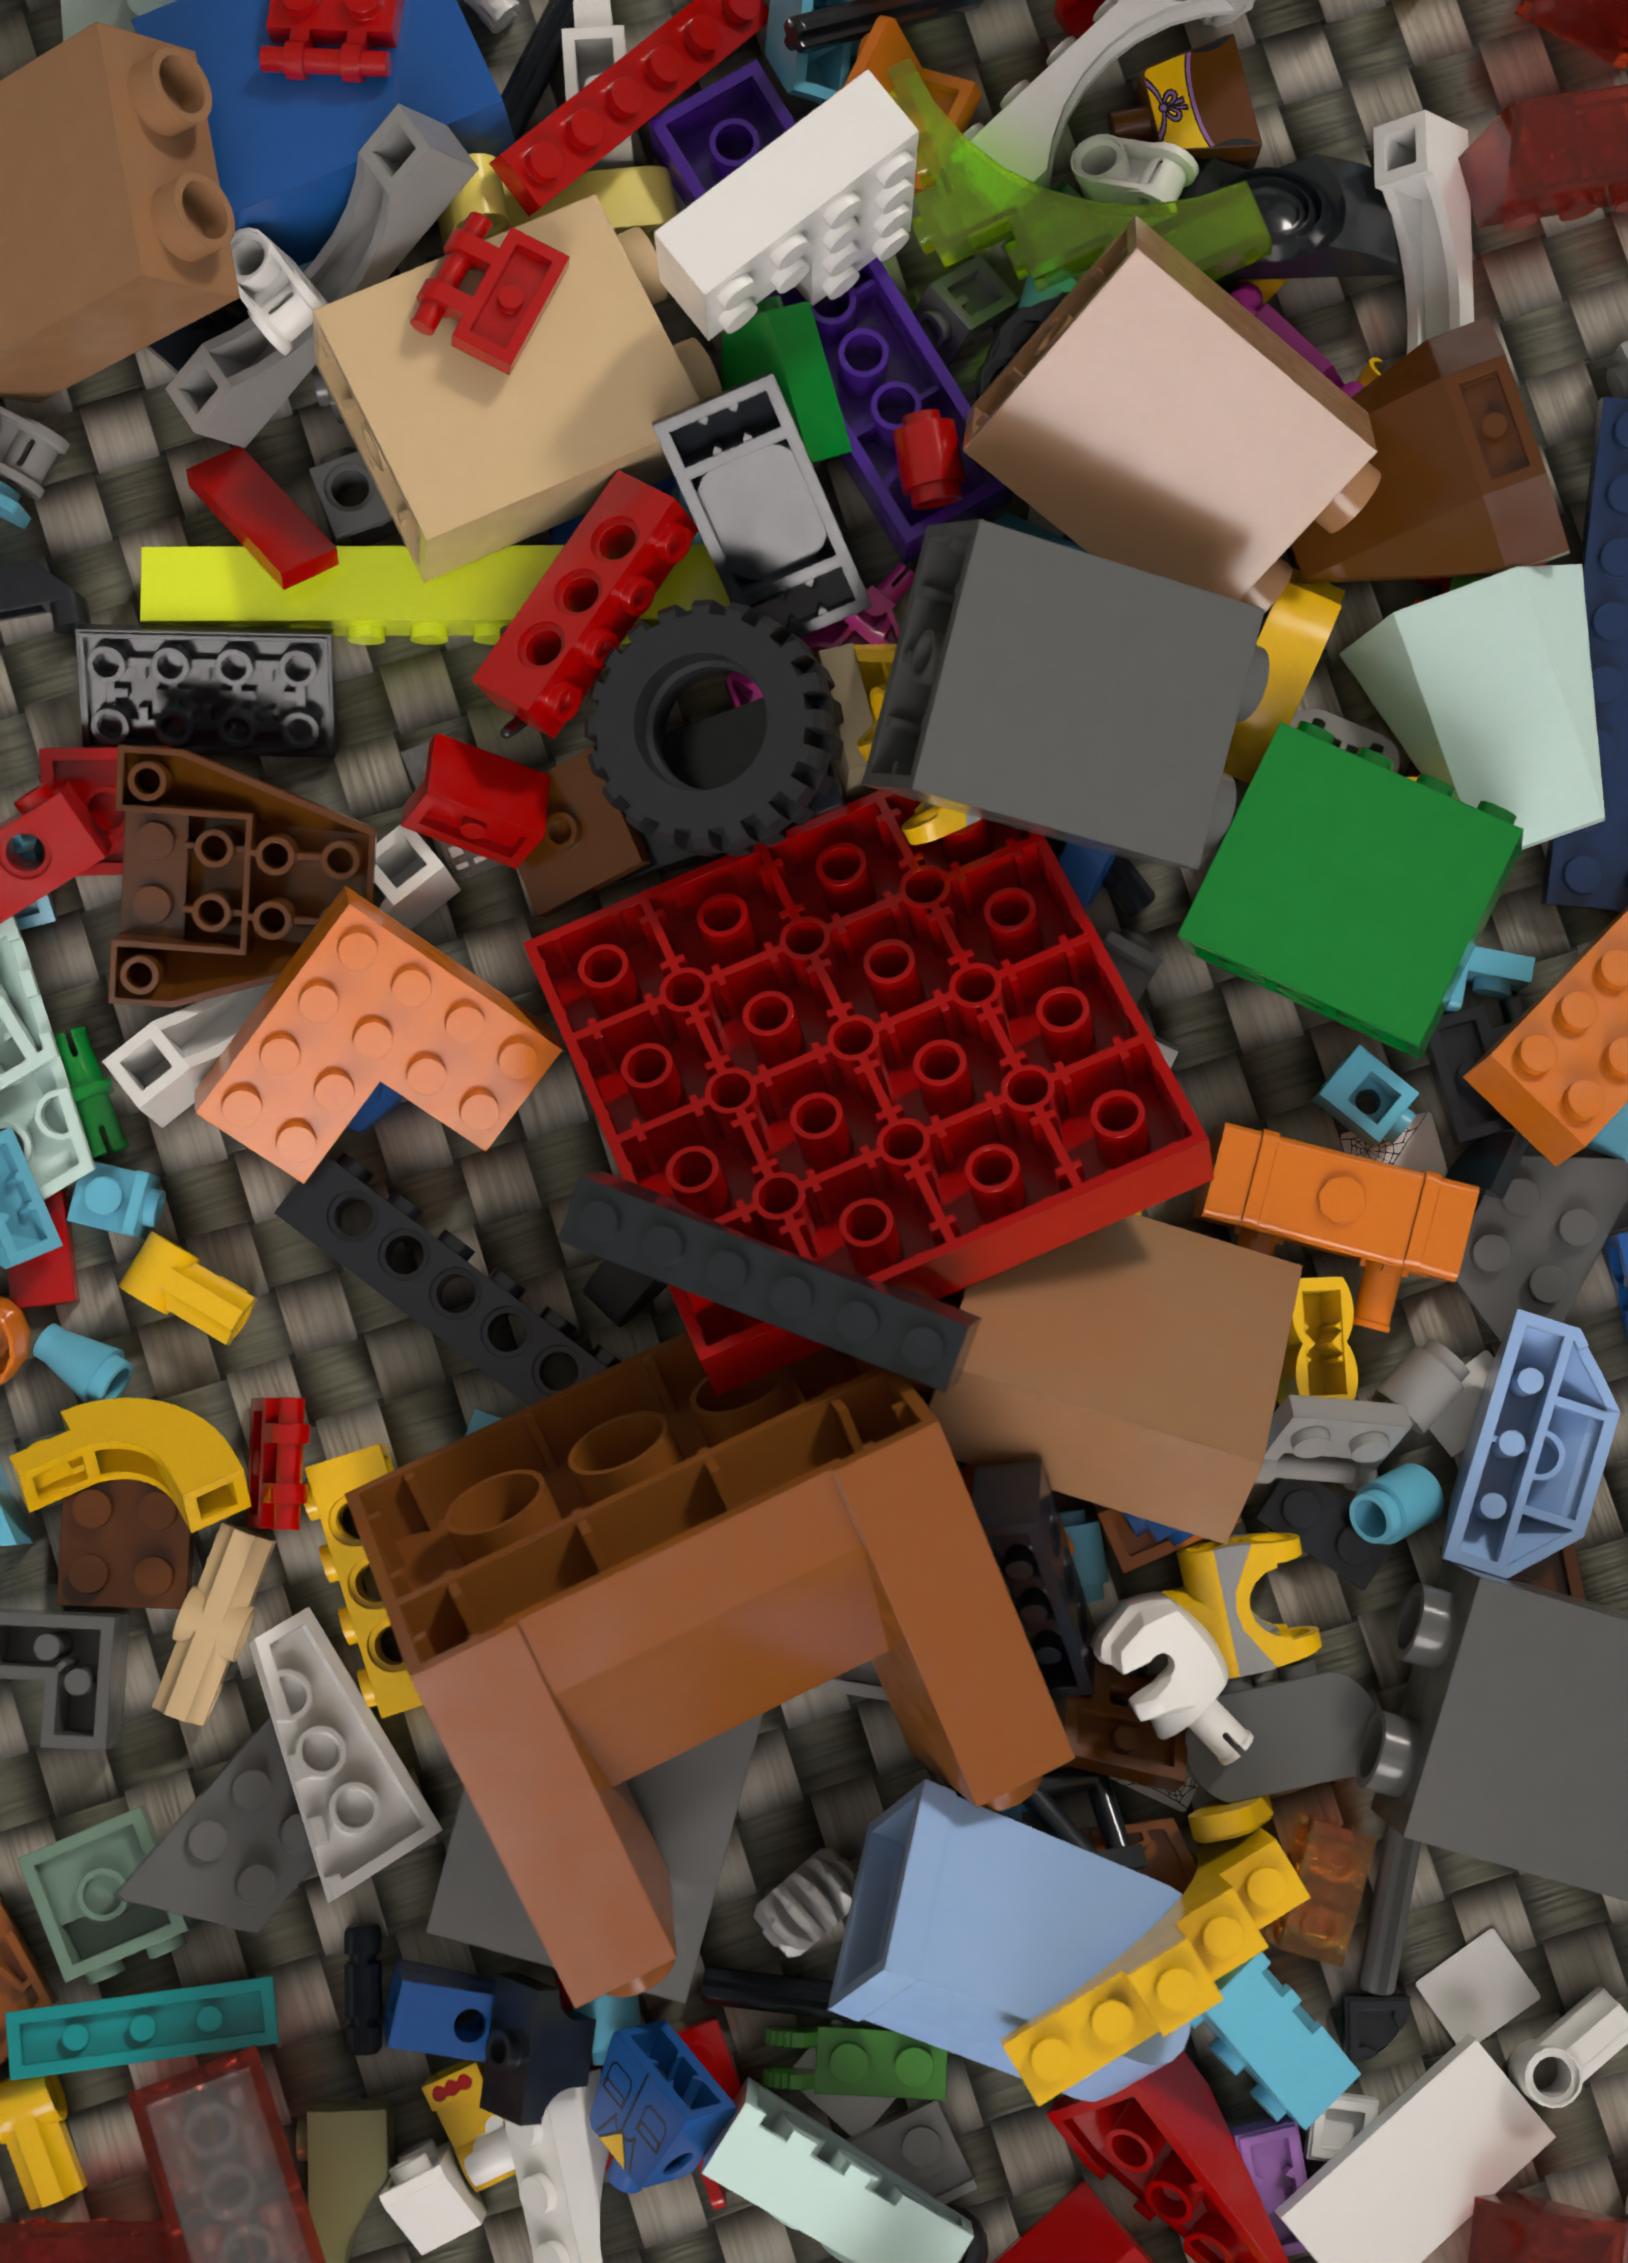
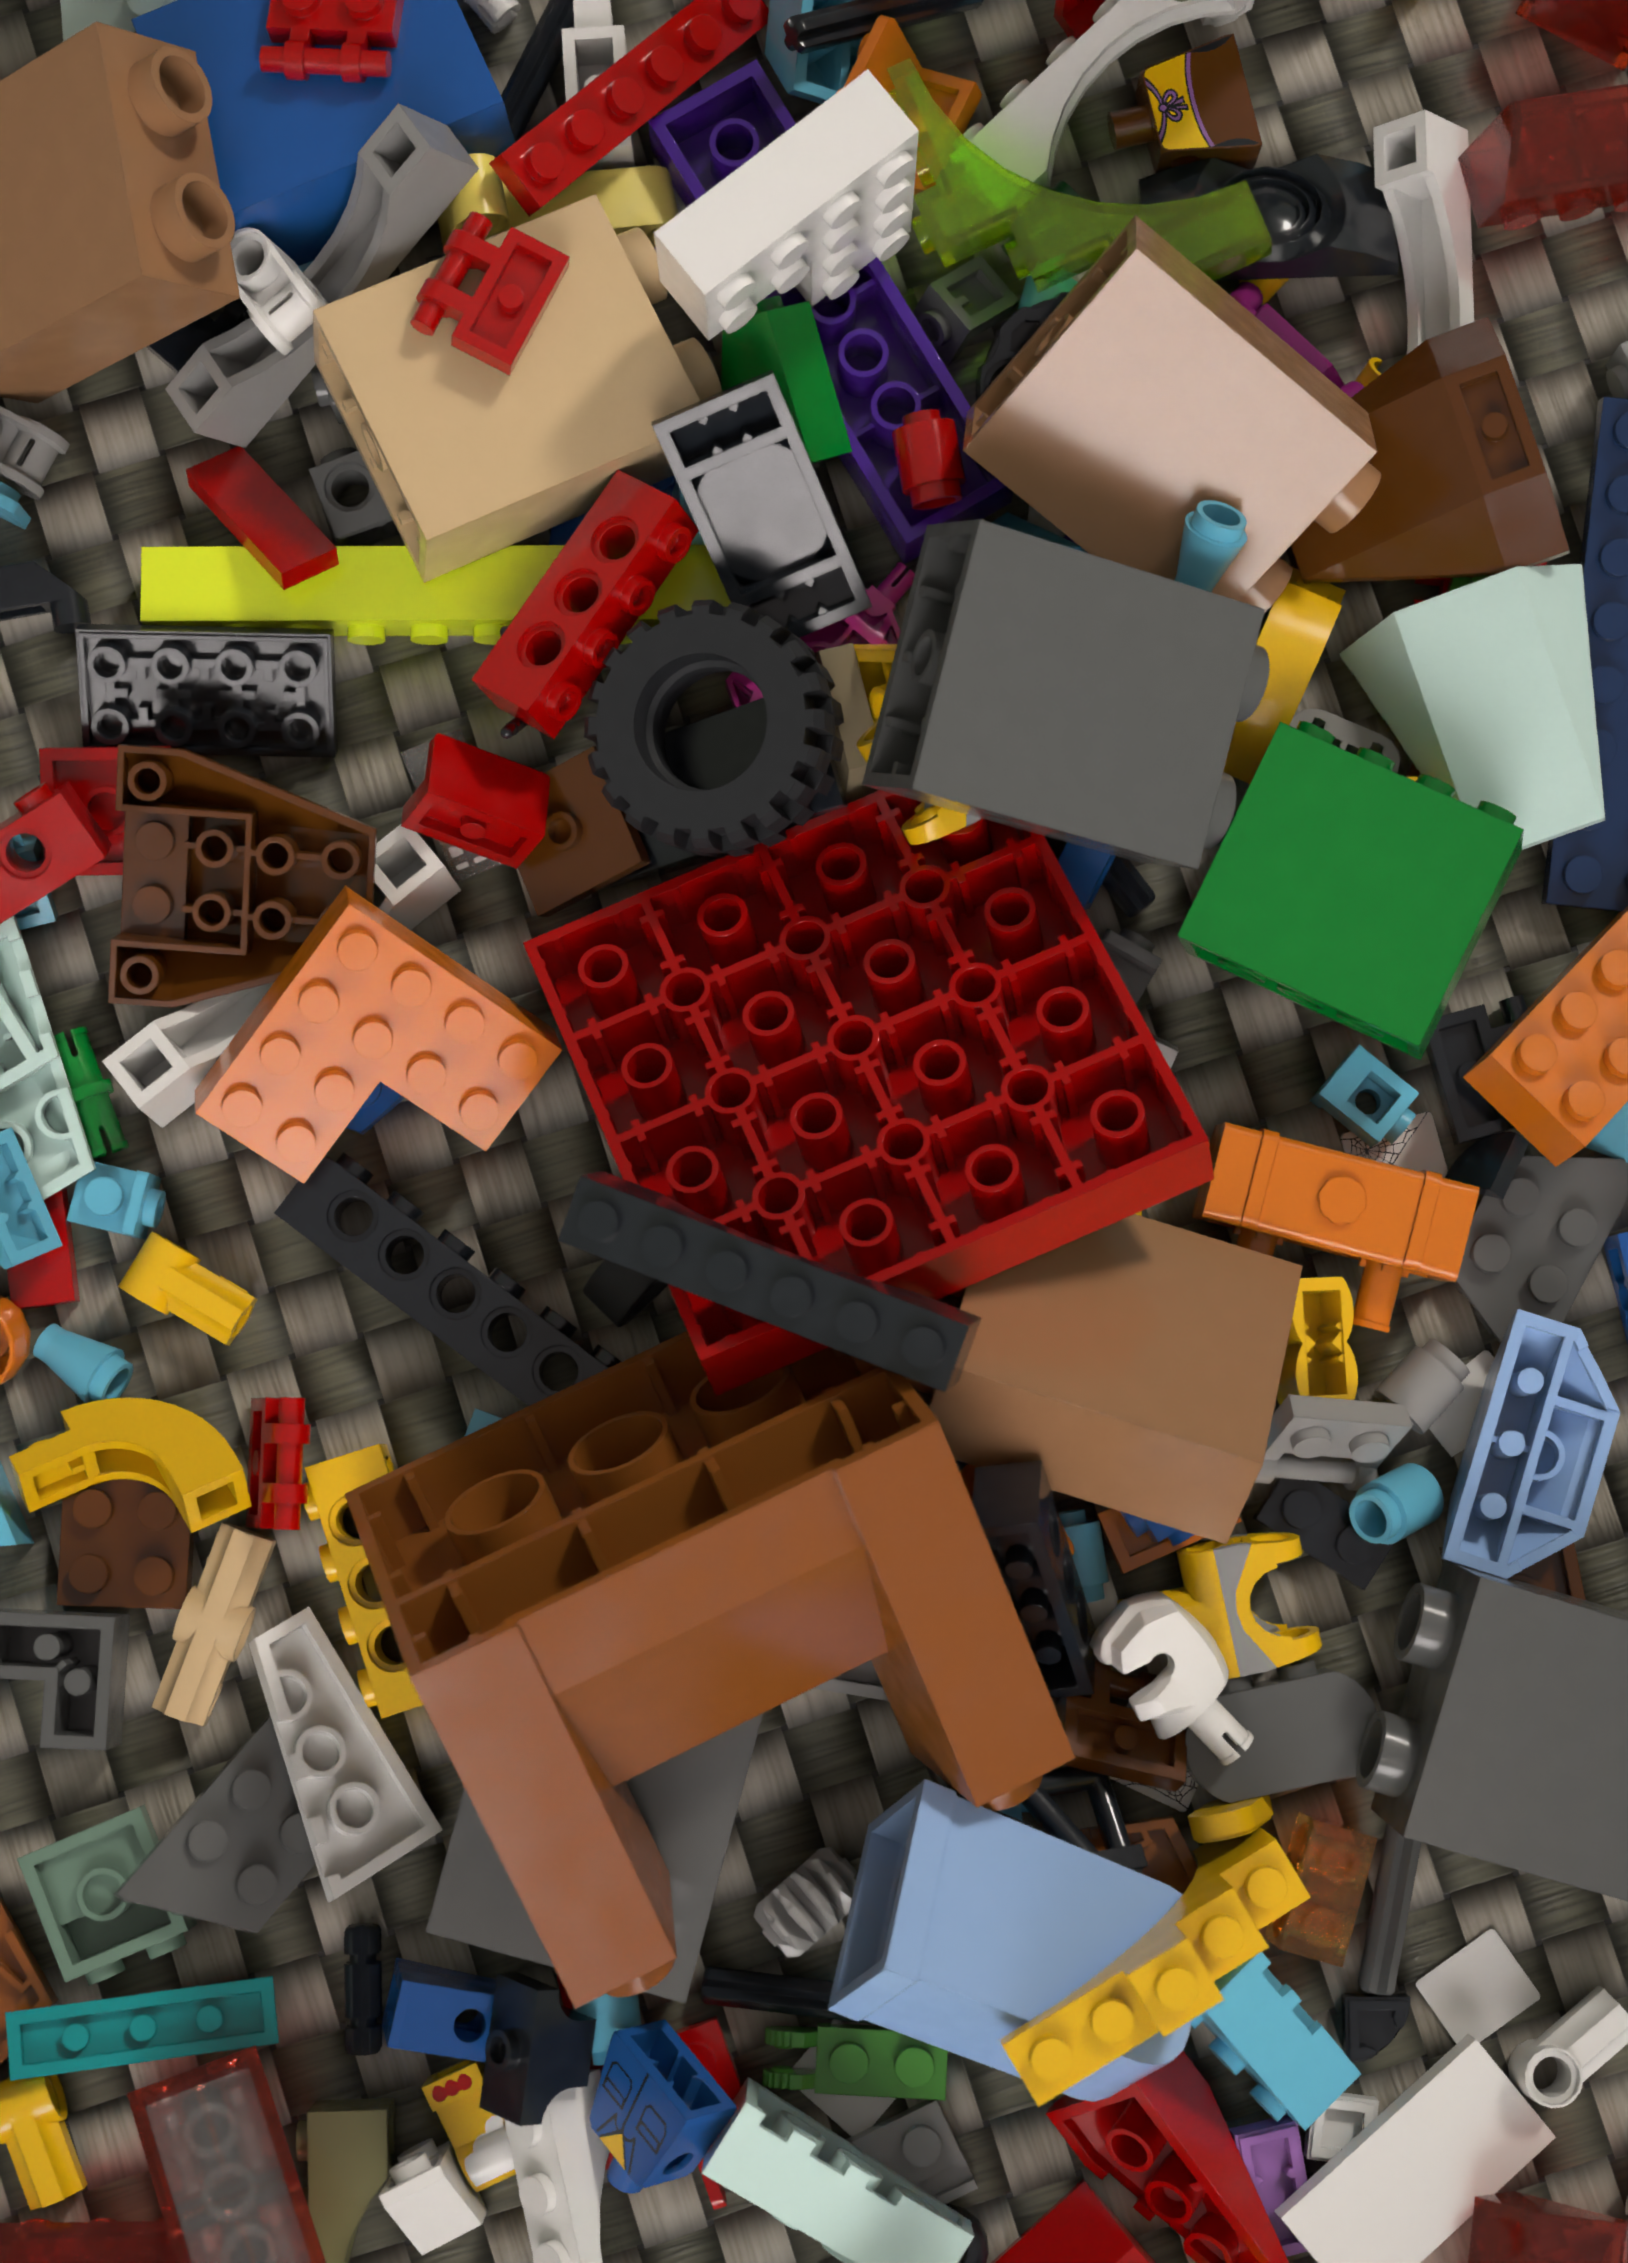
(1131, 171): white piece -> none
(1209, 543): none -> medium azure cone
(1492, 975): medium azure bracket -> none

